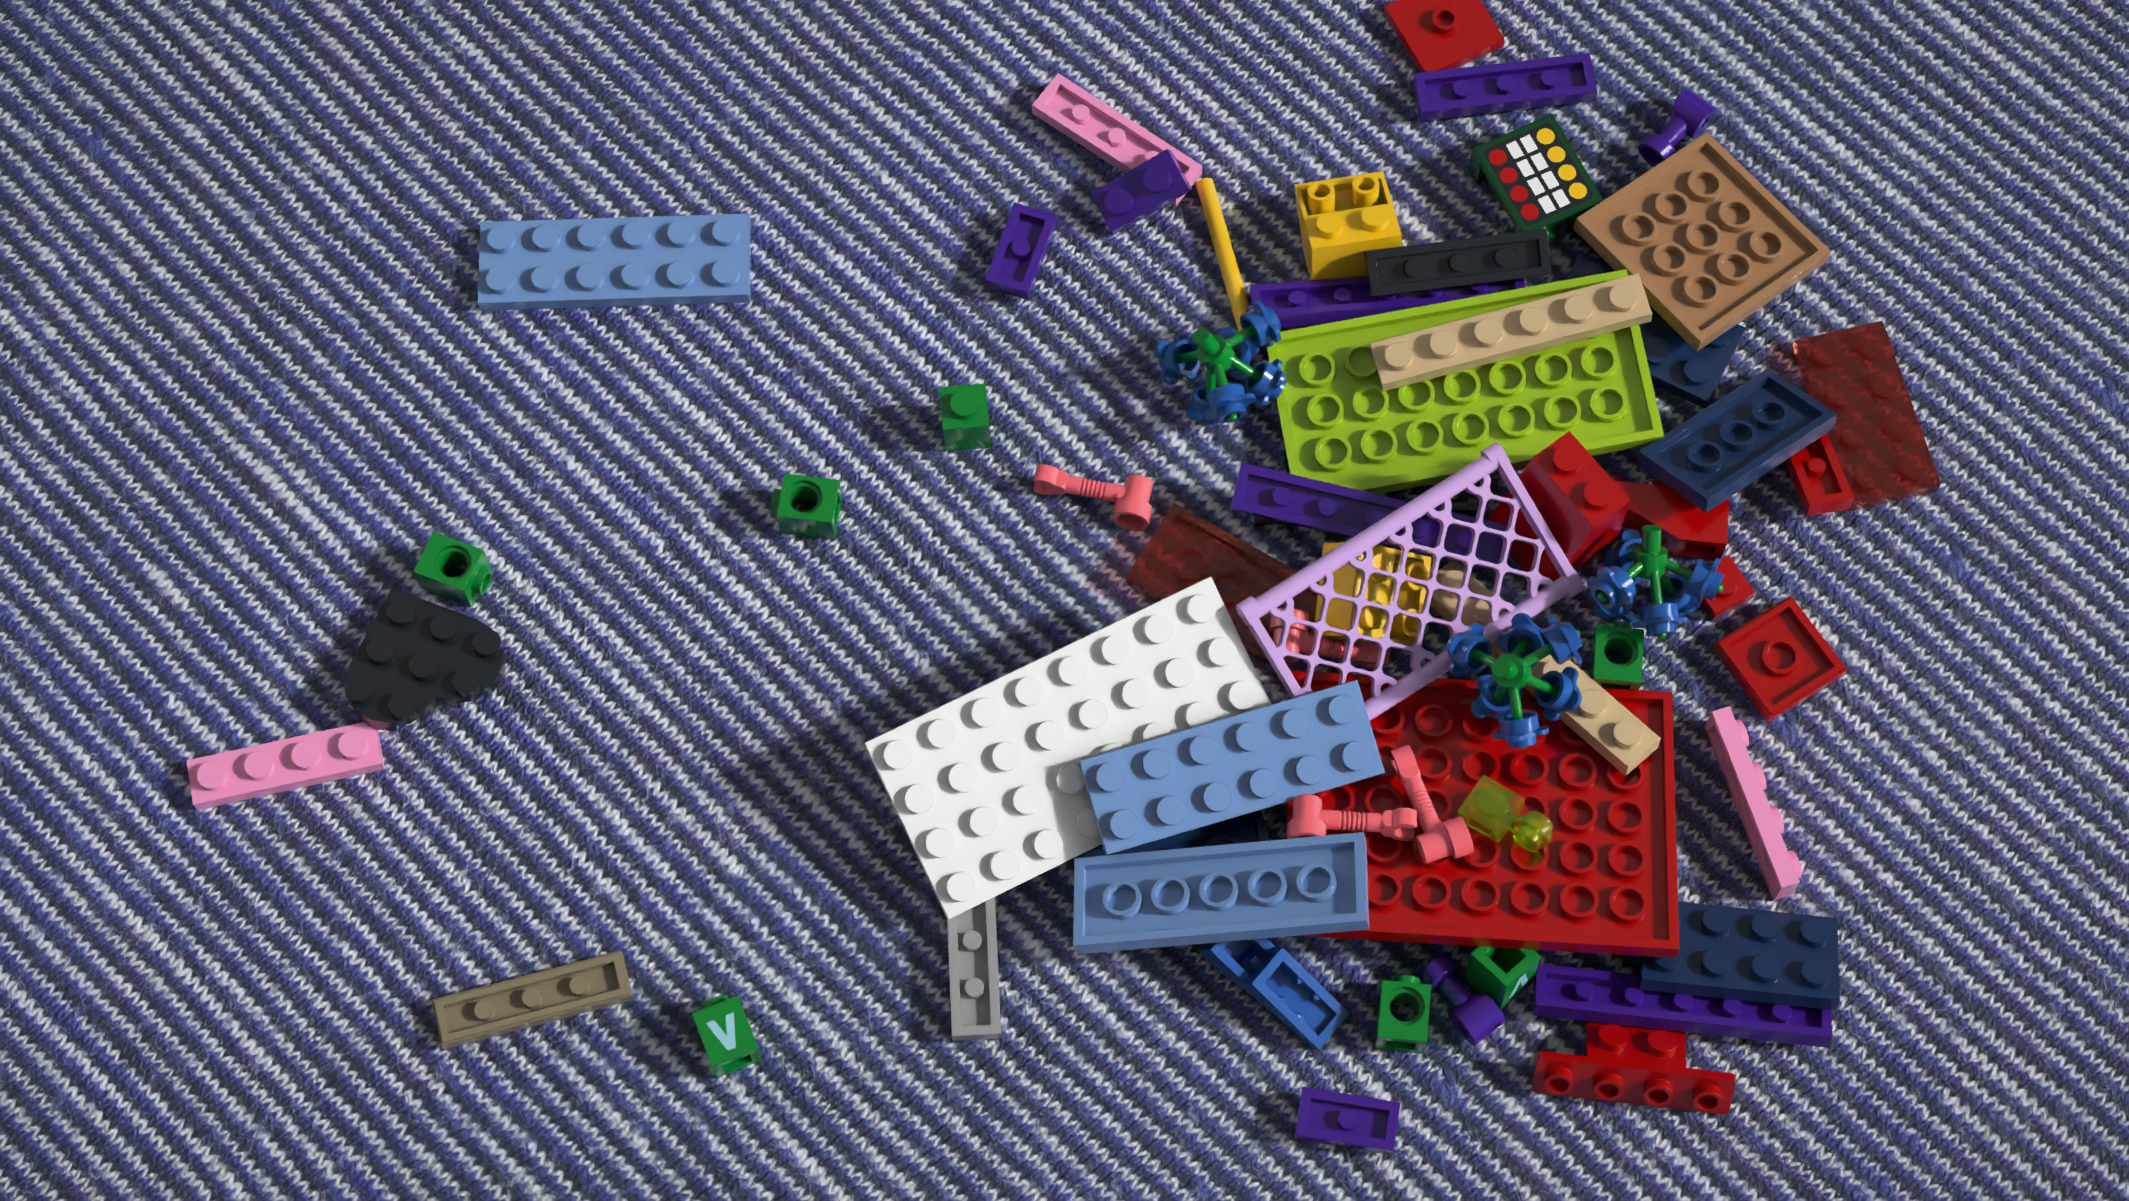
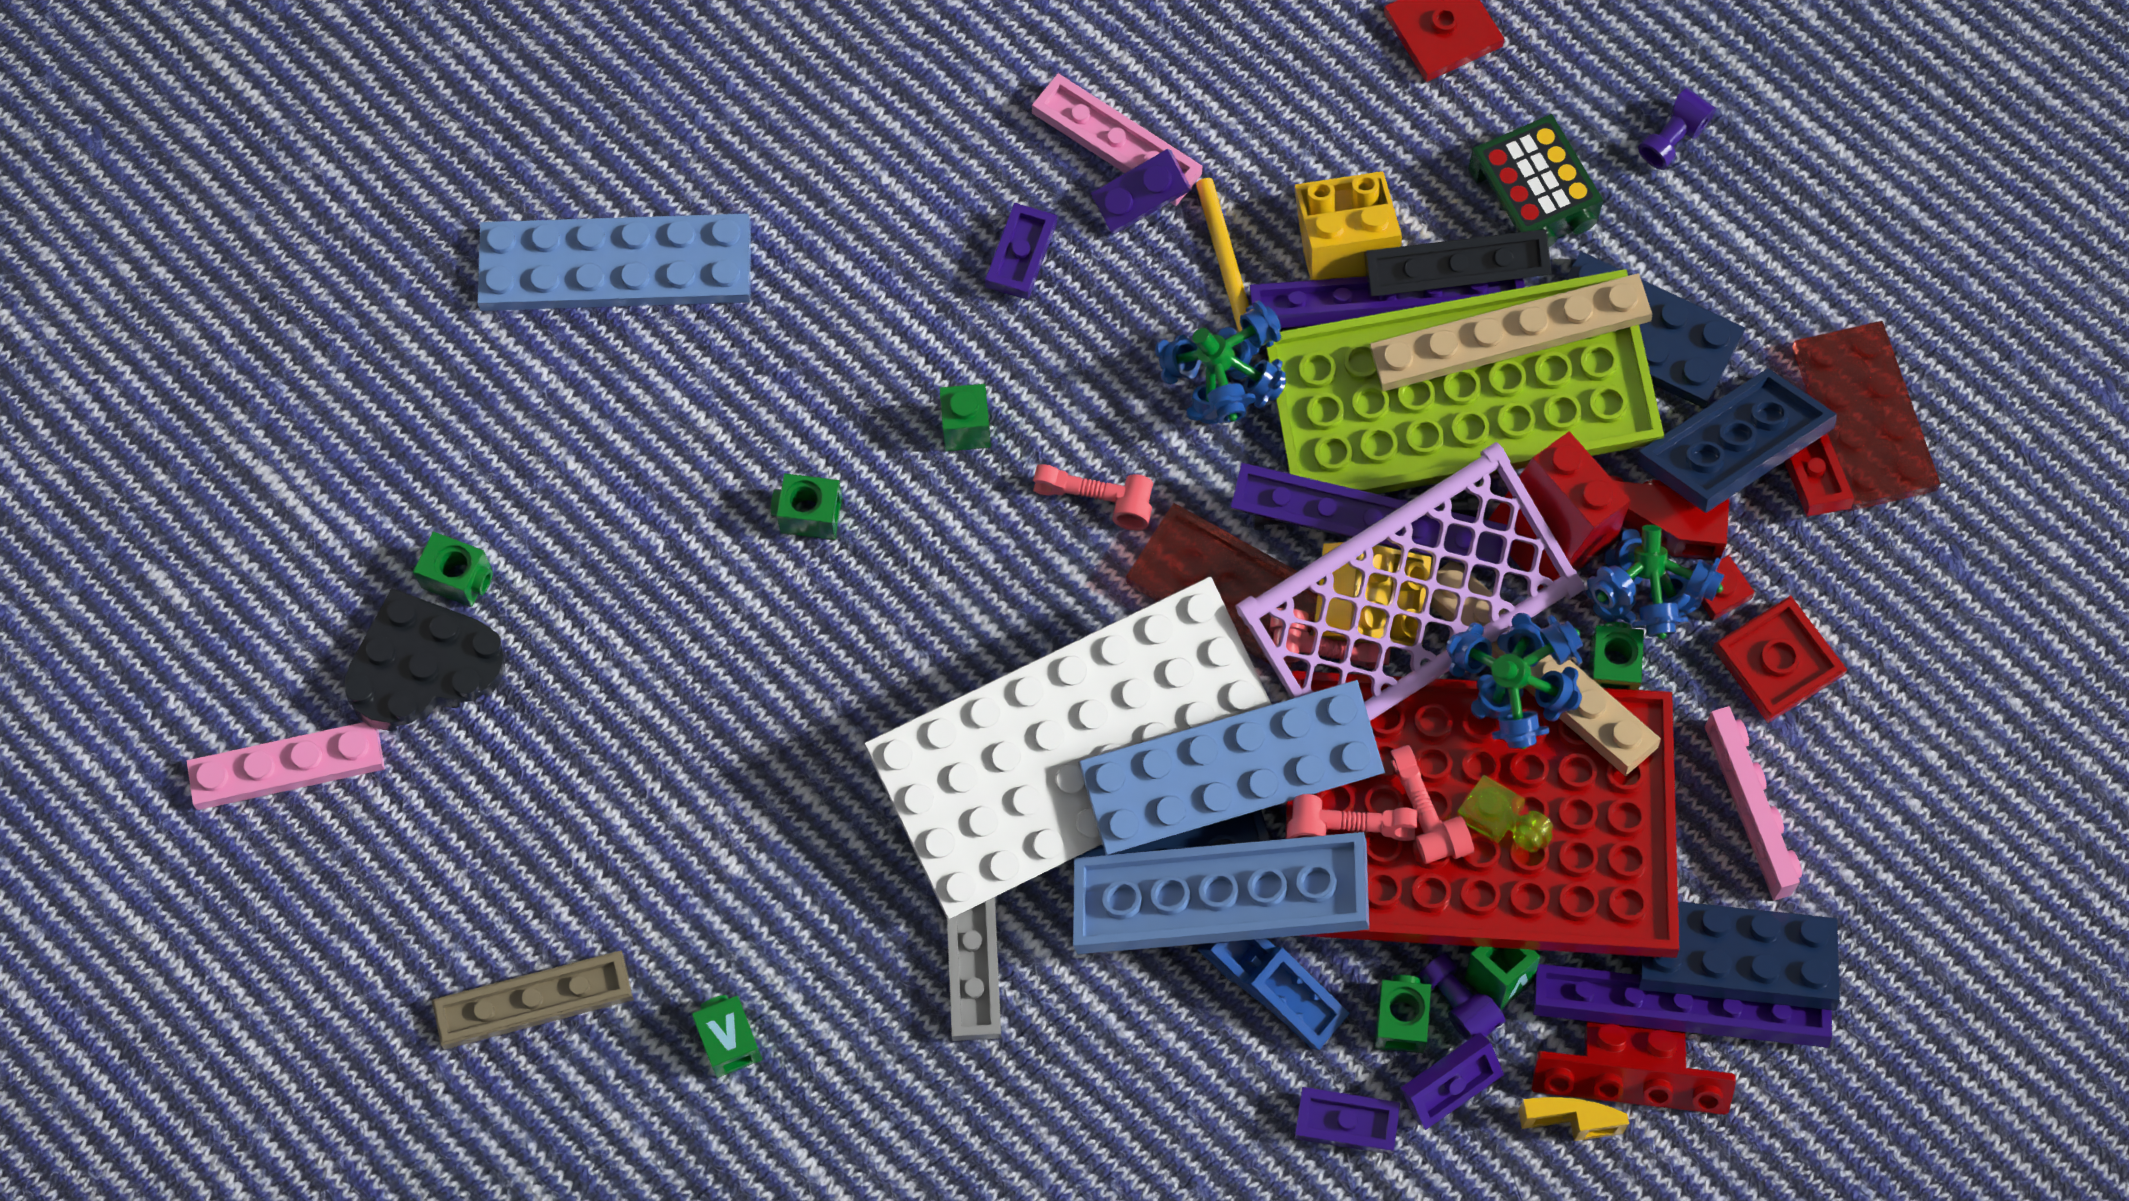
(1452, 1081): none -> dark purple plate
(1504, 86): dark purple plate -> none
(1586, 1117): none -> yellow slope
(1702, 240): medium nougat plate -> none

